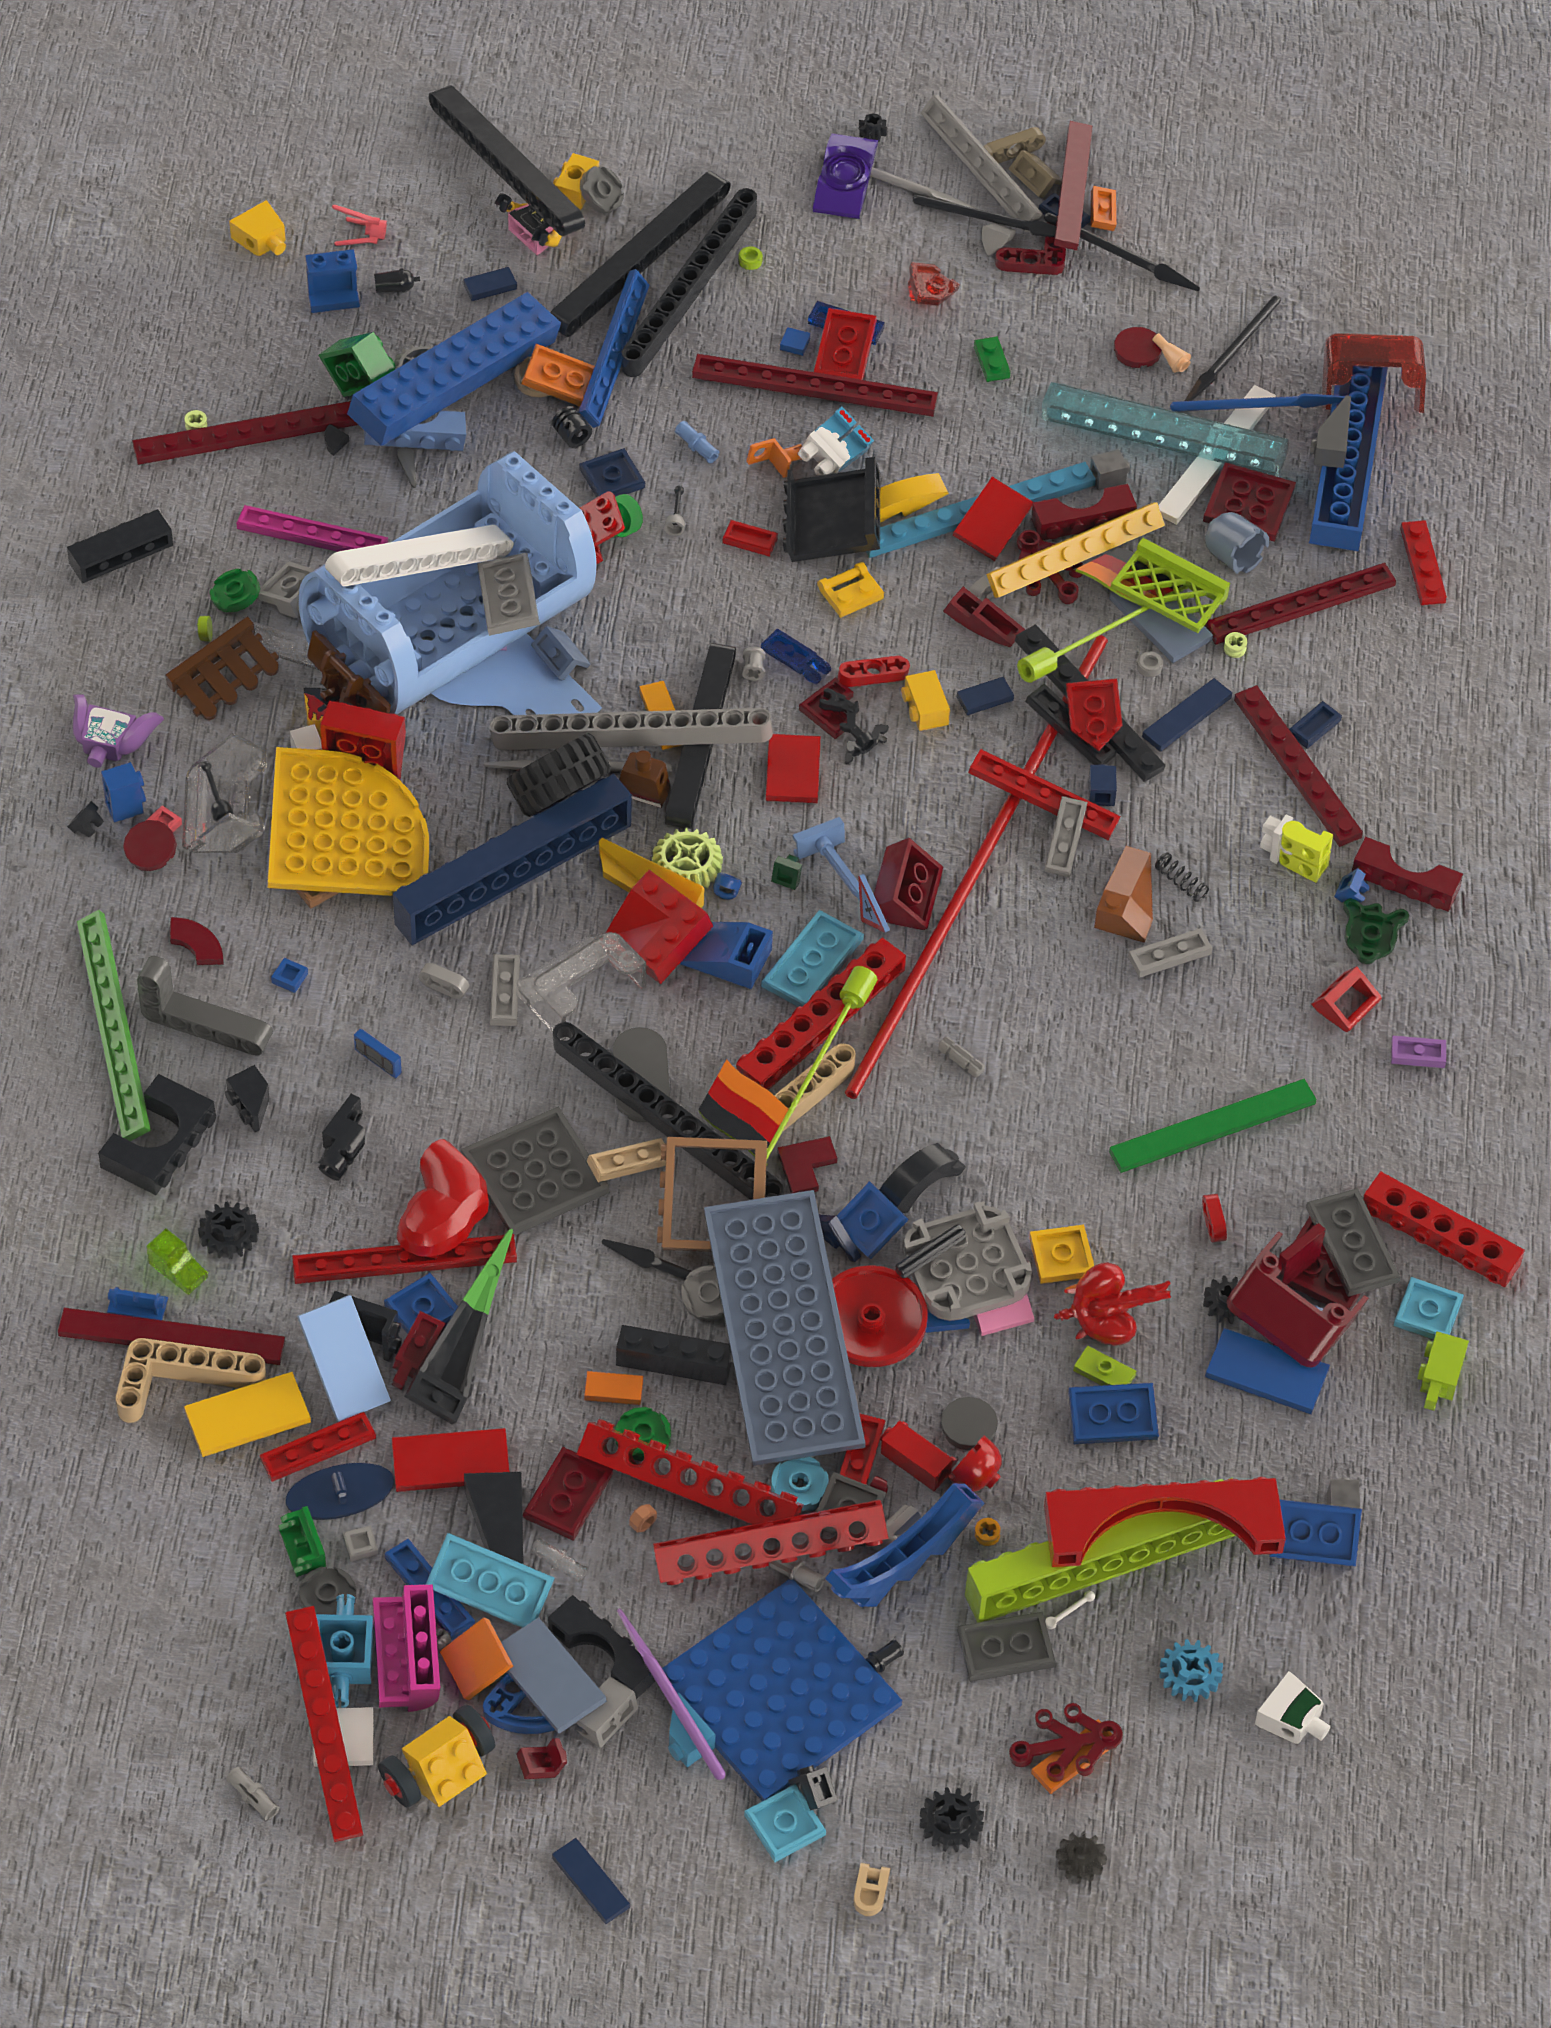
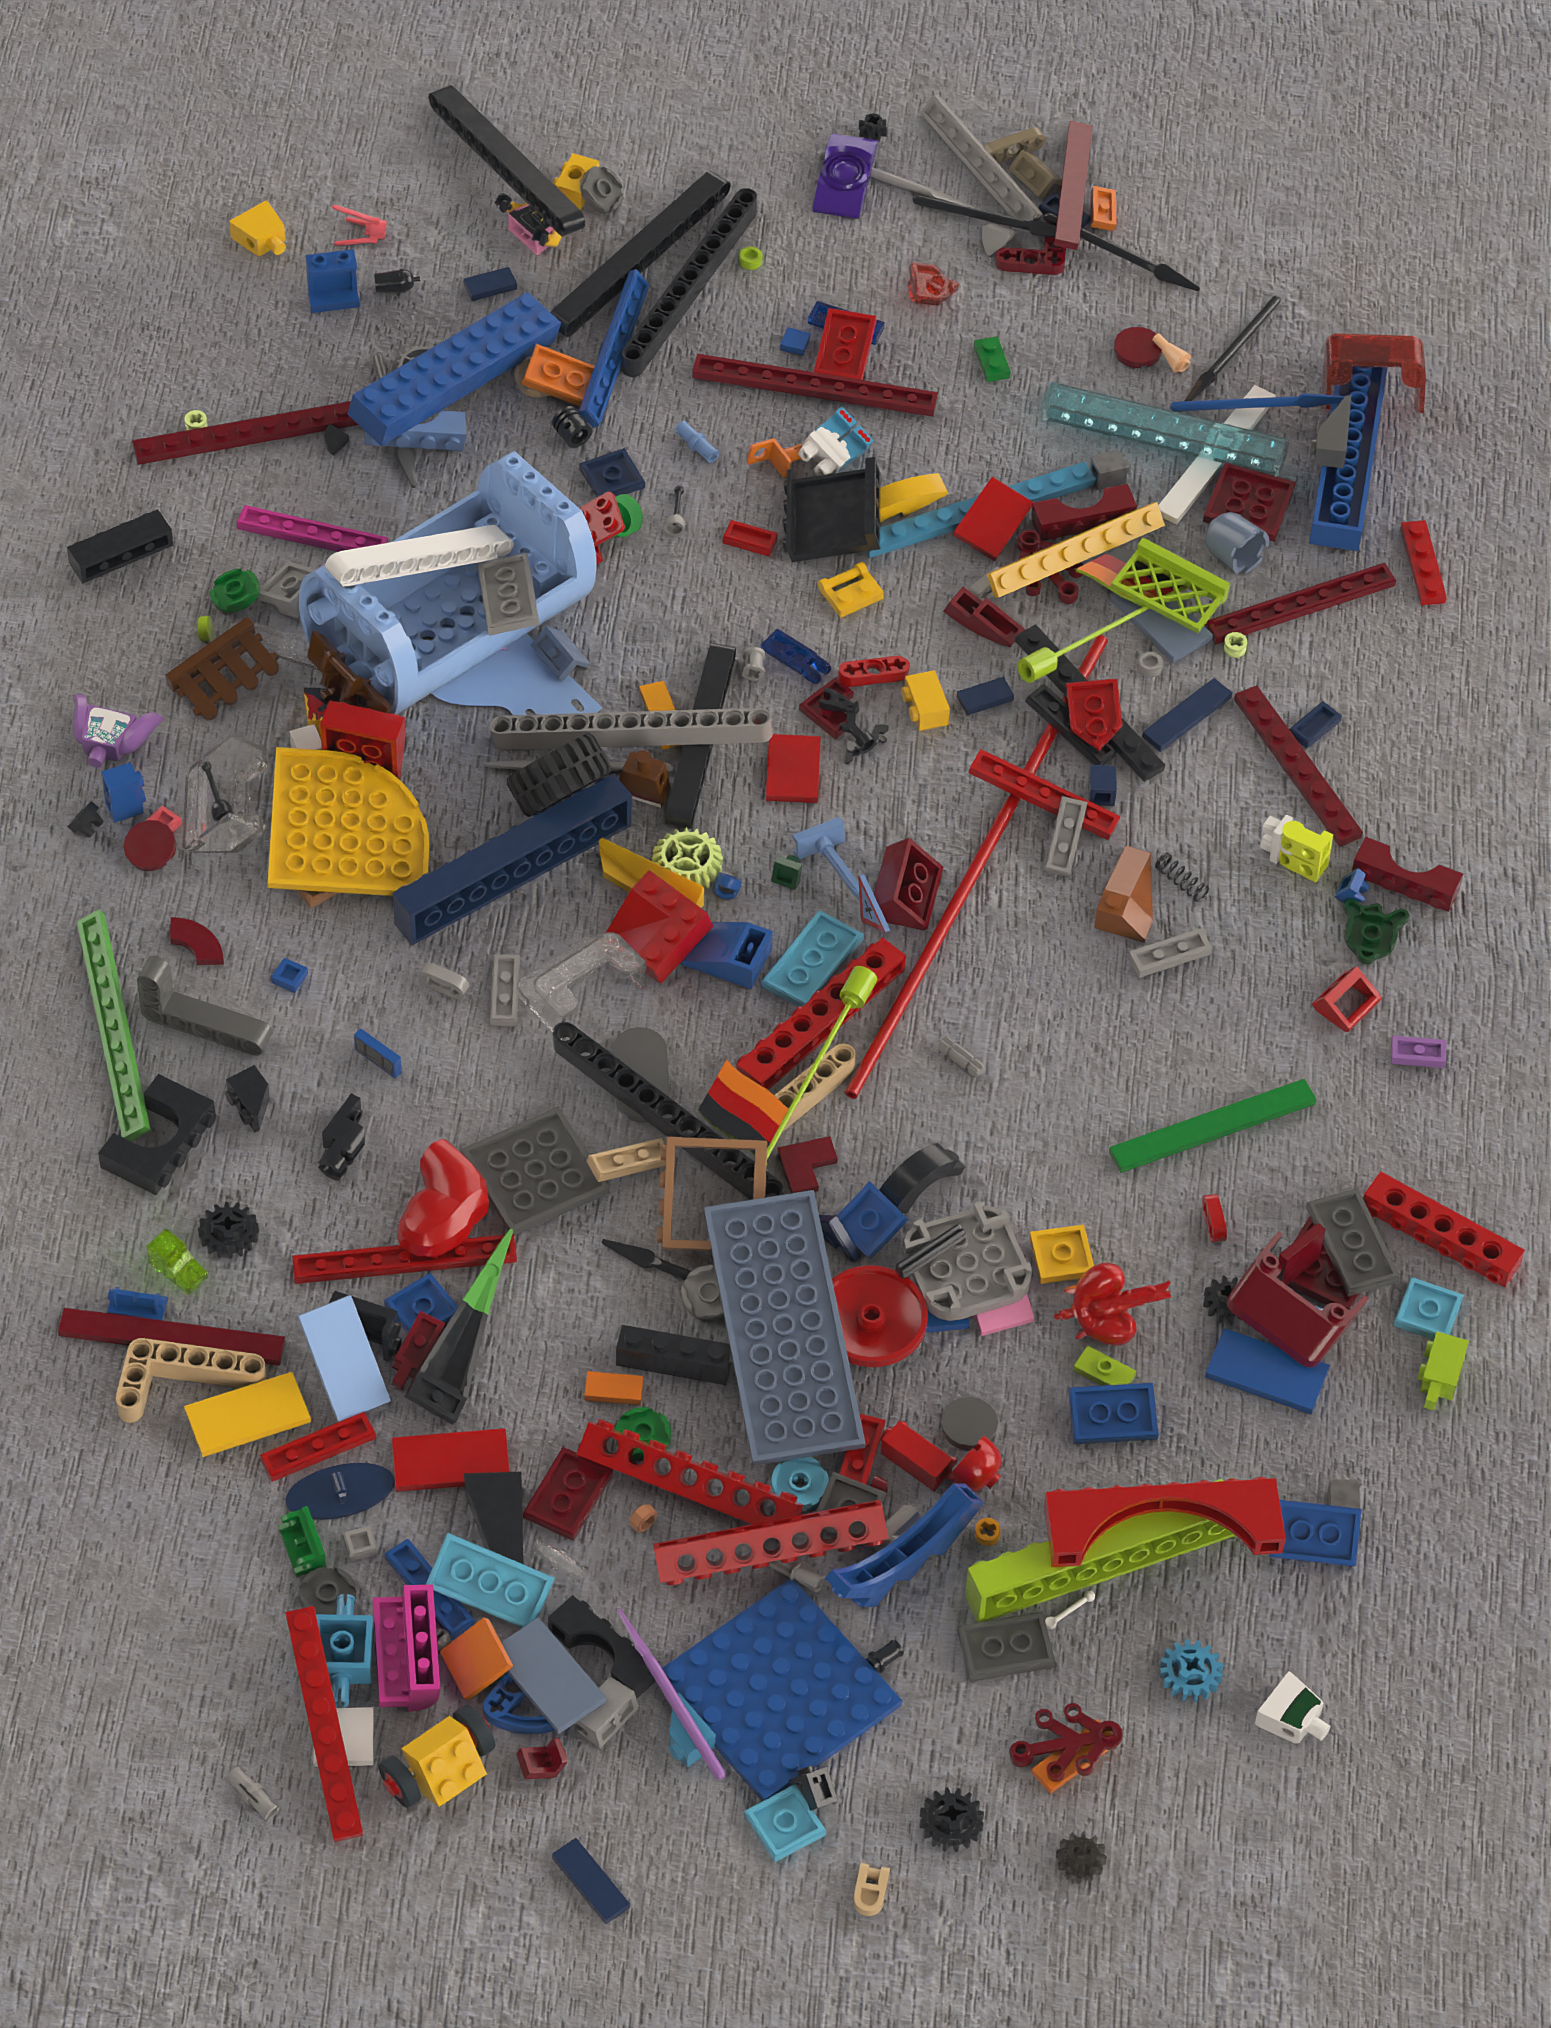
(356, 362): green brick -> none

